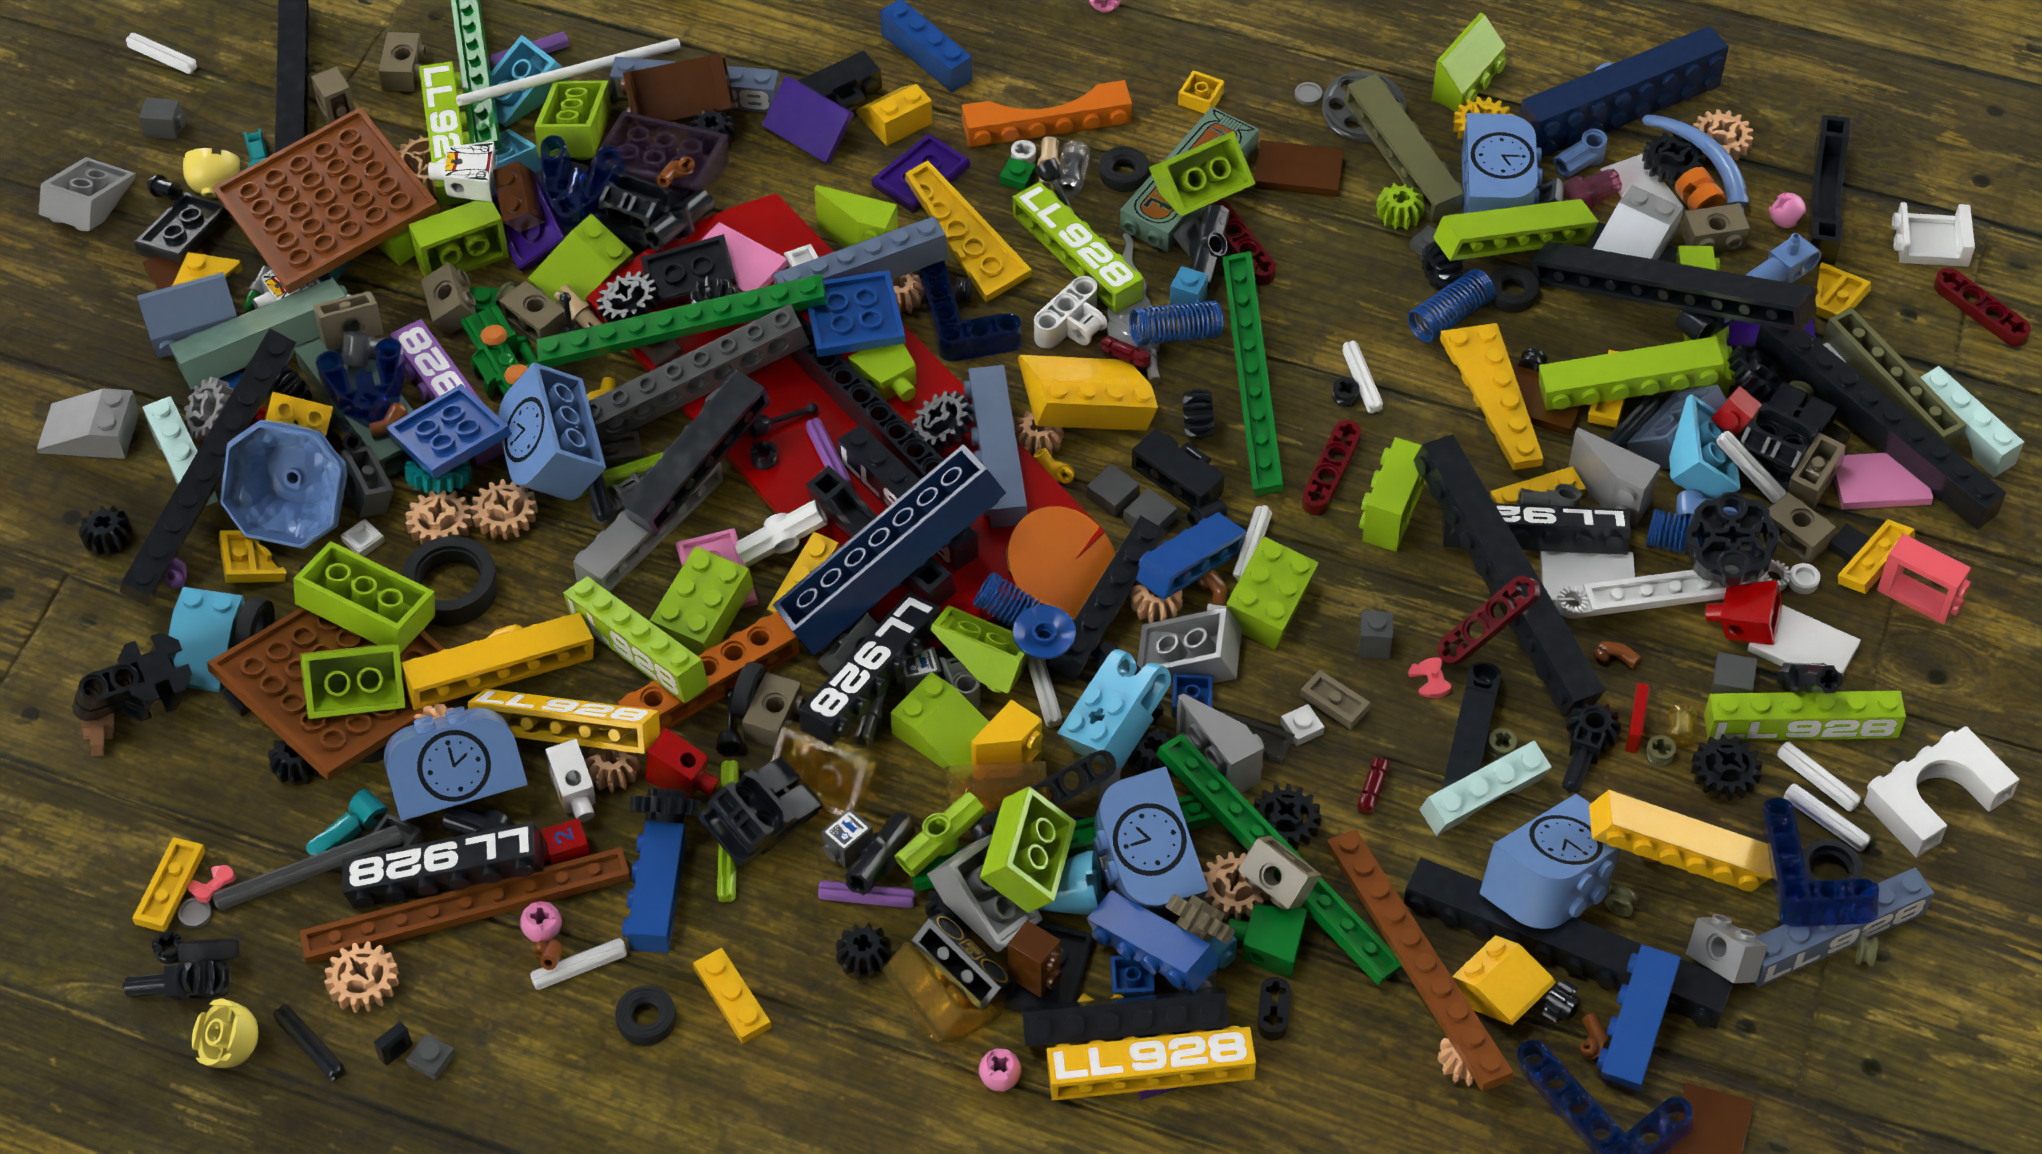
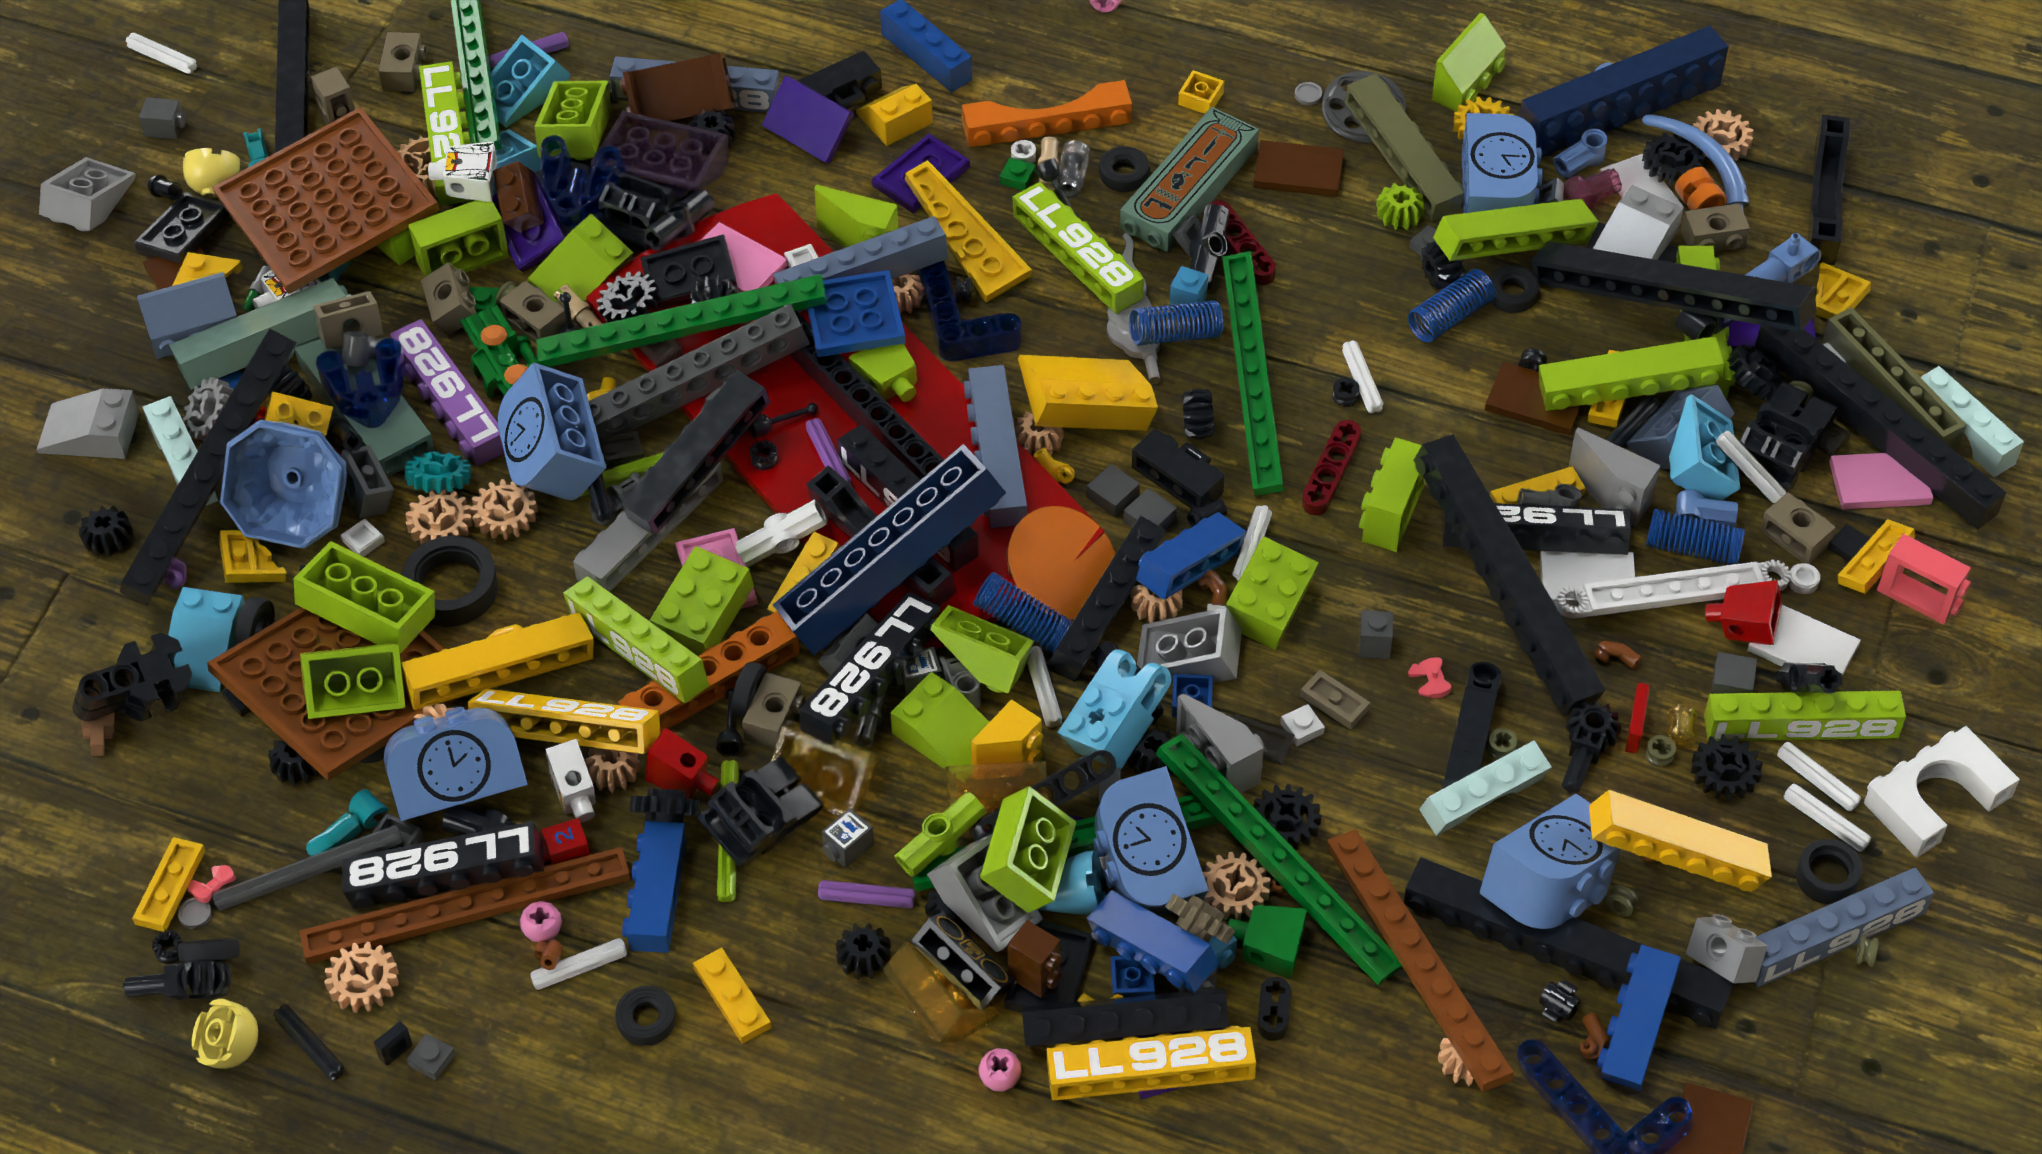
(394, 413): dark orange arm -> none
(448, 431): blue plate -> none
(563, 73): white piece -> none
(675, 170): dark orange arm -> none
(879, 852): black piece -> none
(944, 420): black gear -> none
(1048, 622): blue dish -> none
(1070, 315): white piece -> none
(1125, 352): dark red axle -> none
(1203, 174): lime slope -> none
(1297, 875): dark tan brick -> none
(1373, 786): dark red axle -> none
(1490, 376): yellow wing -> none
(1491, 624): dark red beam -> none
(1503, 980): yellow slope -> none
(1716, 526): black connector -> none
(1736, 411): red brick -> none
(1787, 210): bright pink piece -> none
(1806, 901): clear blue beam -> none
(1816, 470): dark tan brick -> none
(1934, 237): white panel -> none
(1954, 286): dark red beam -> none

